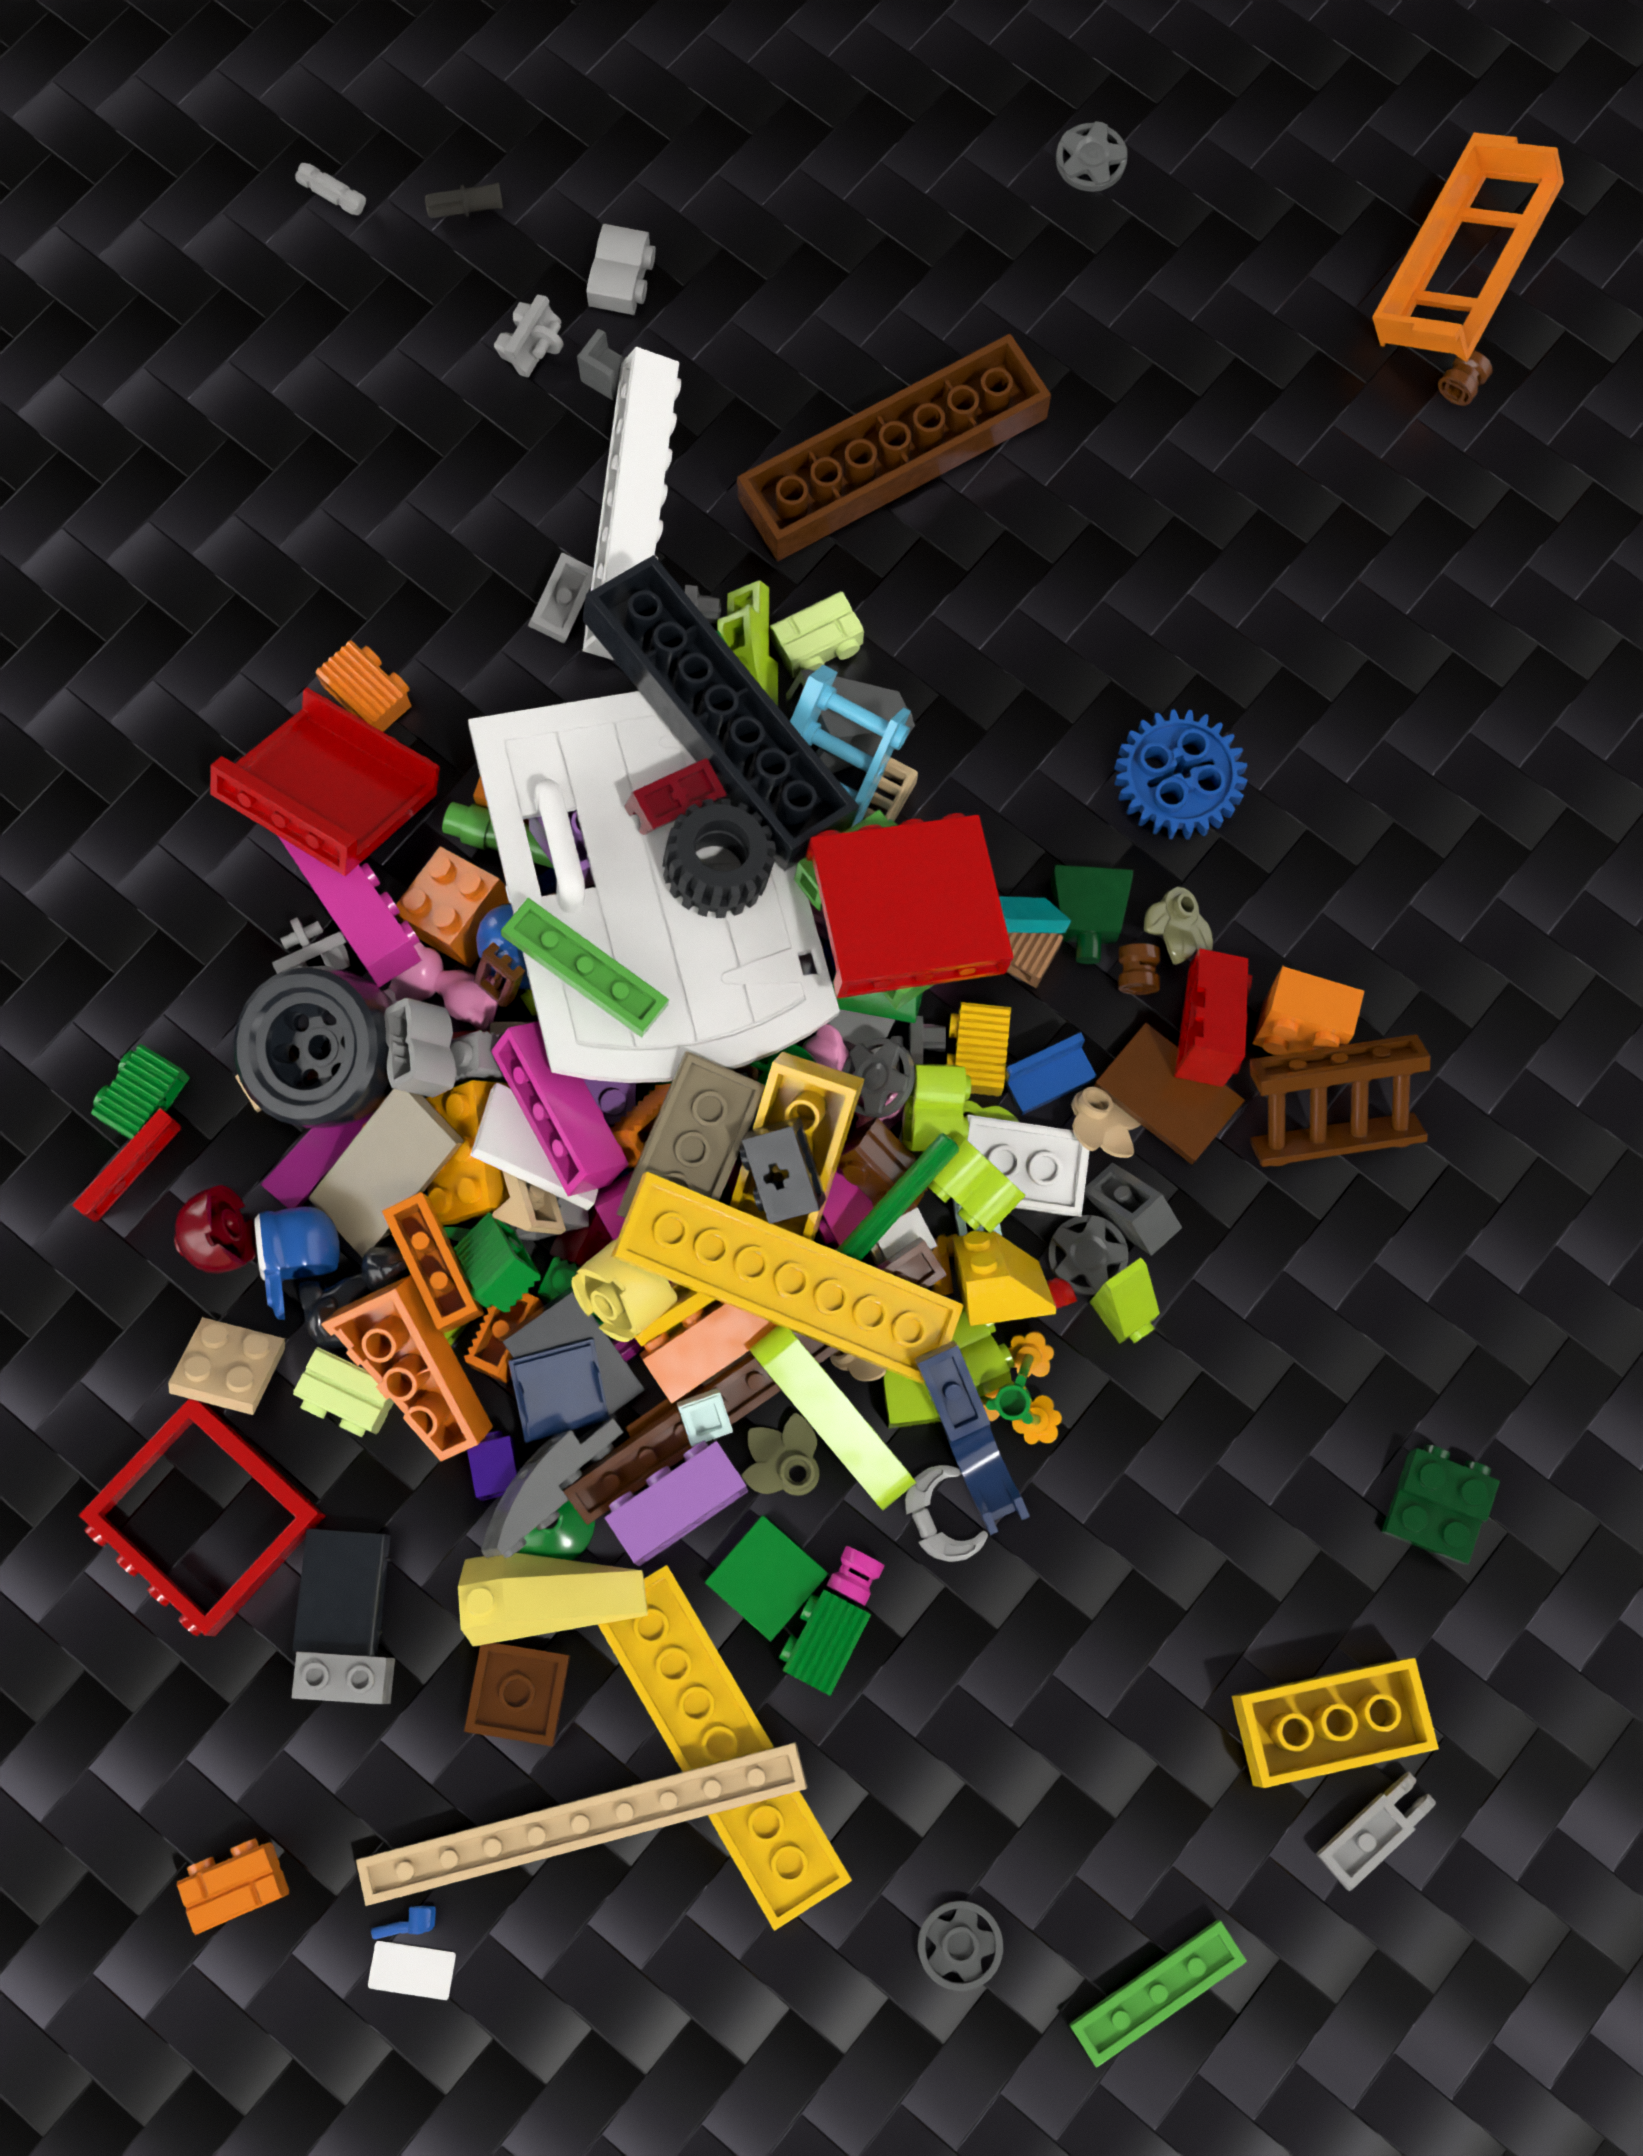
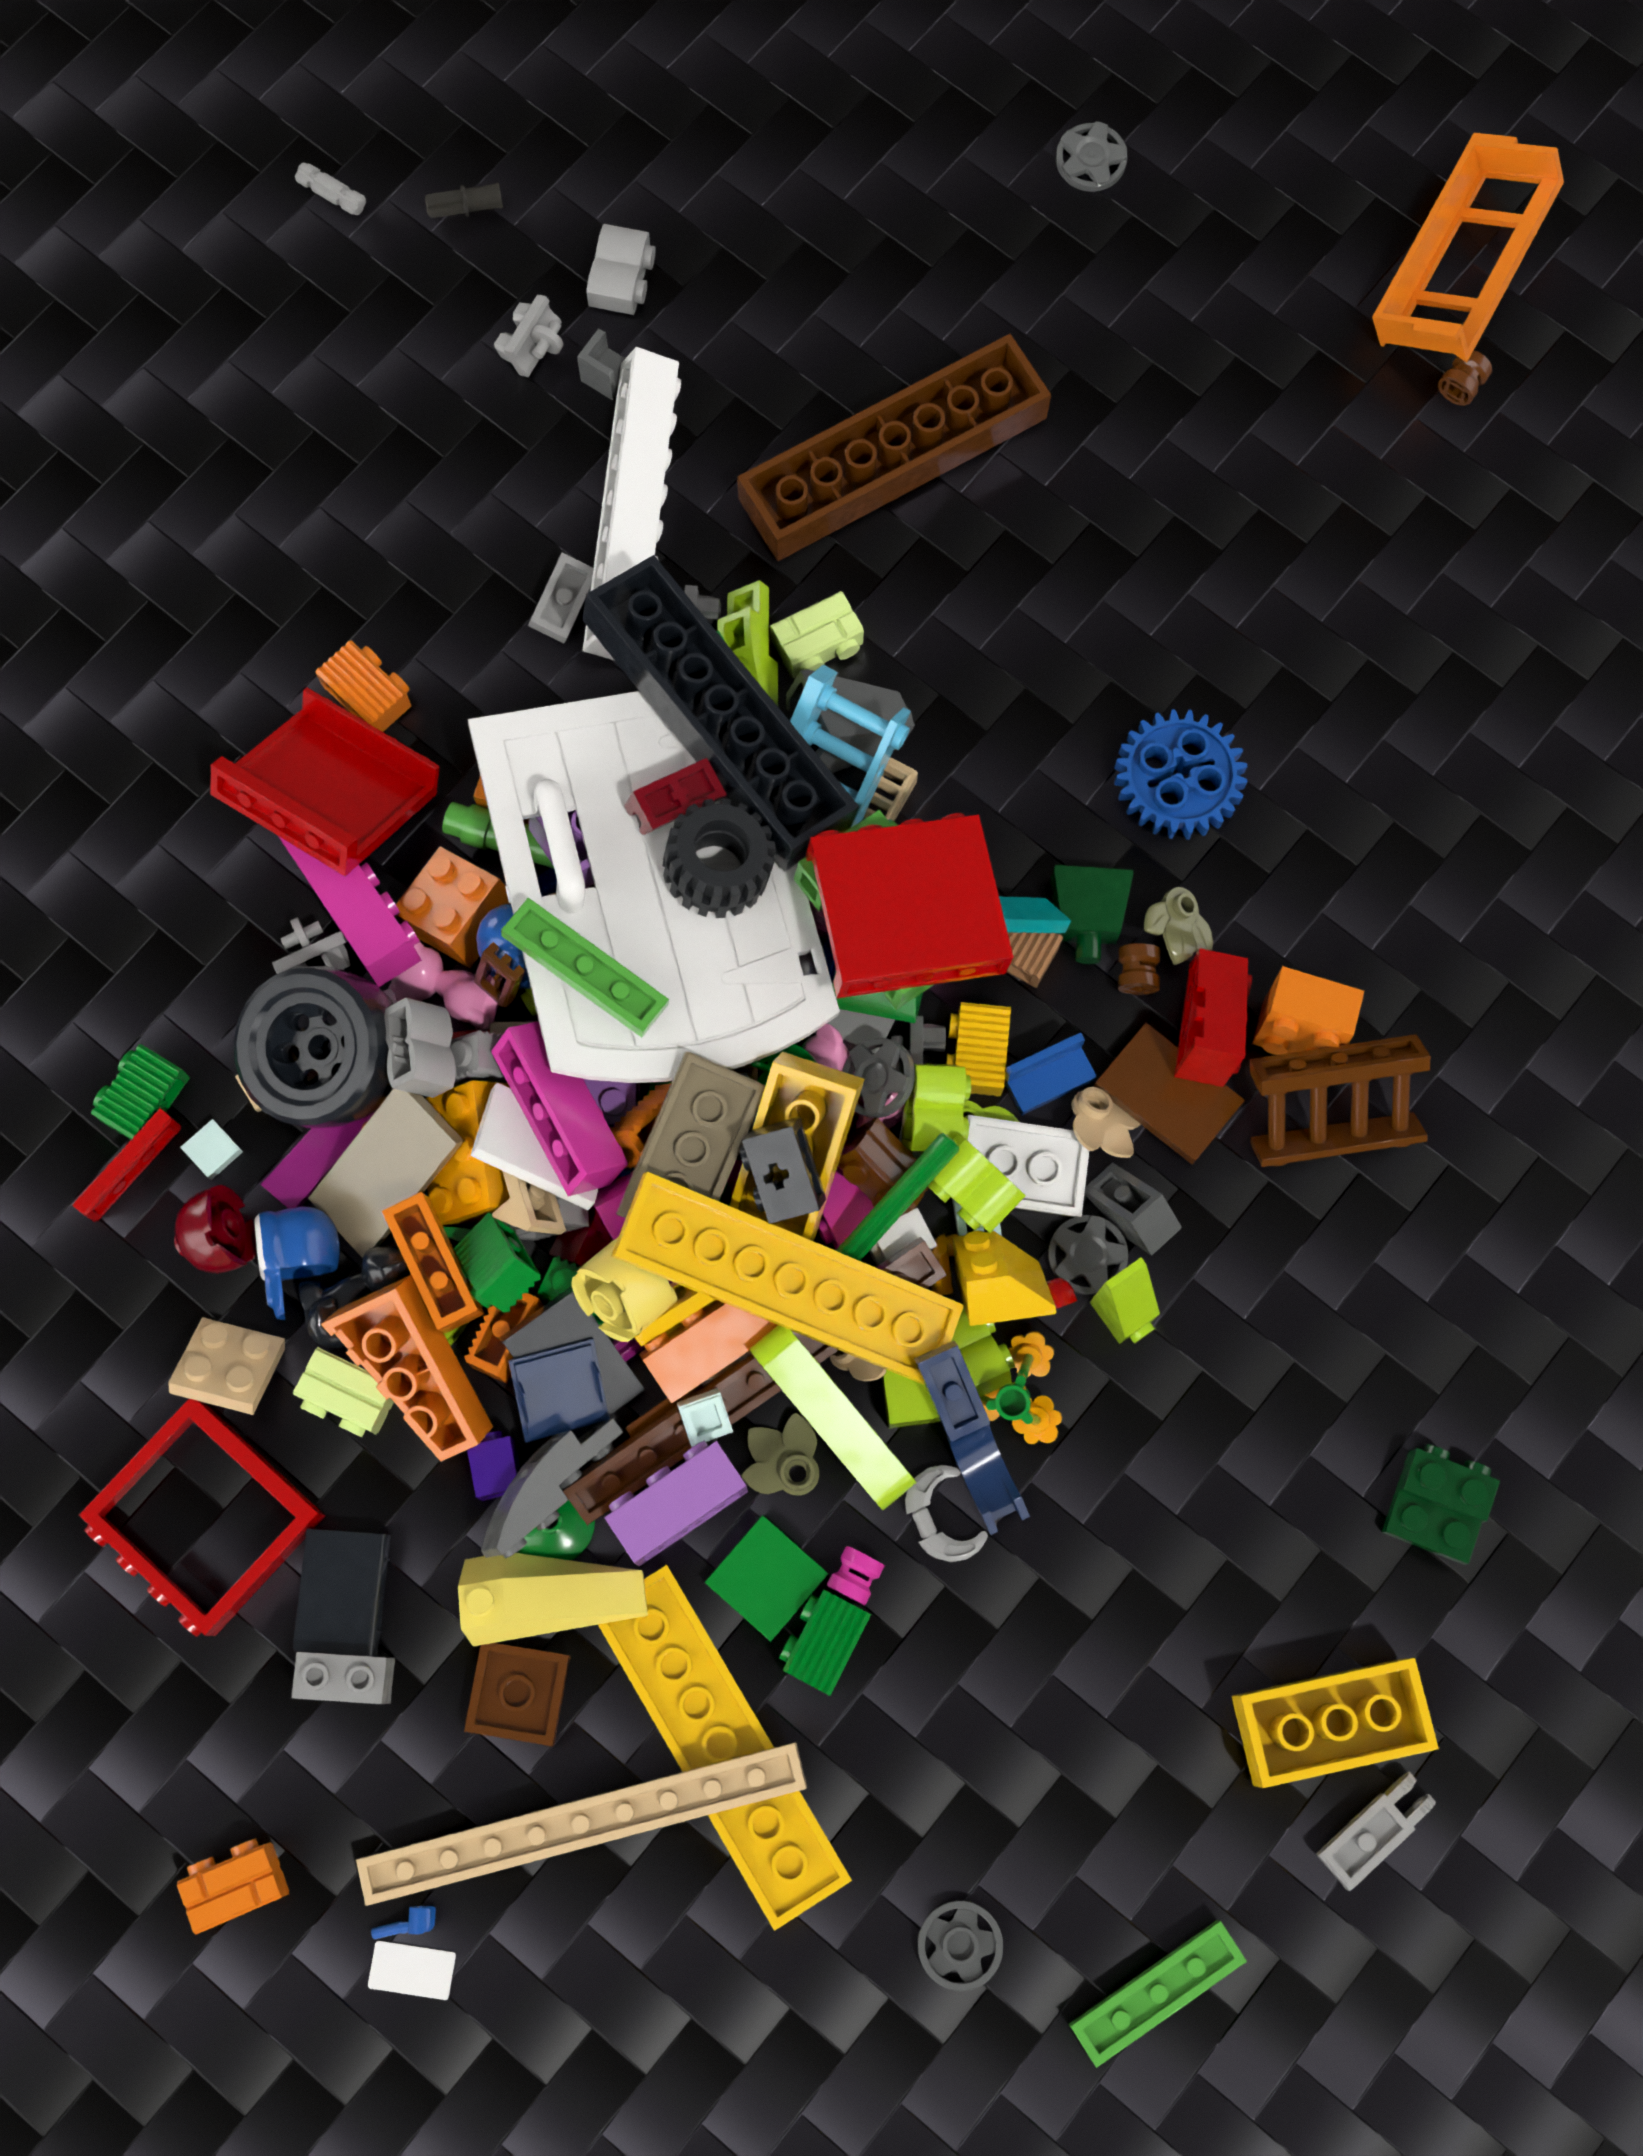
(211, 1149): none -> light aqua tile

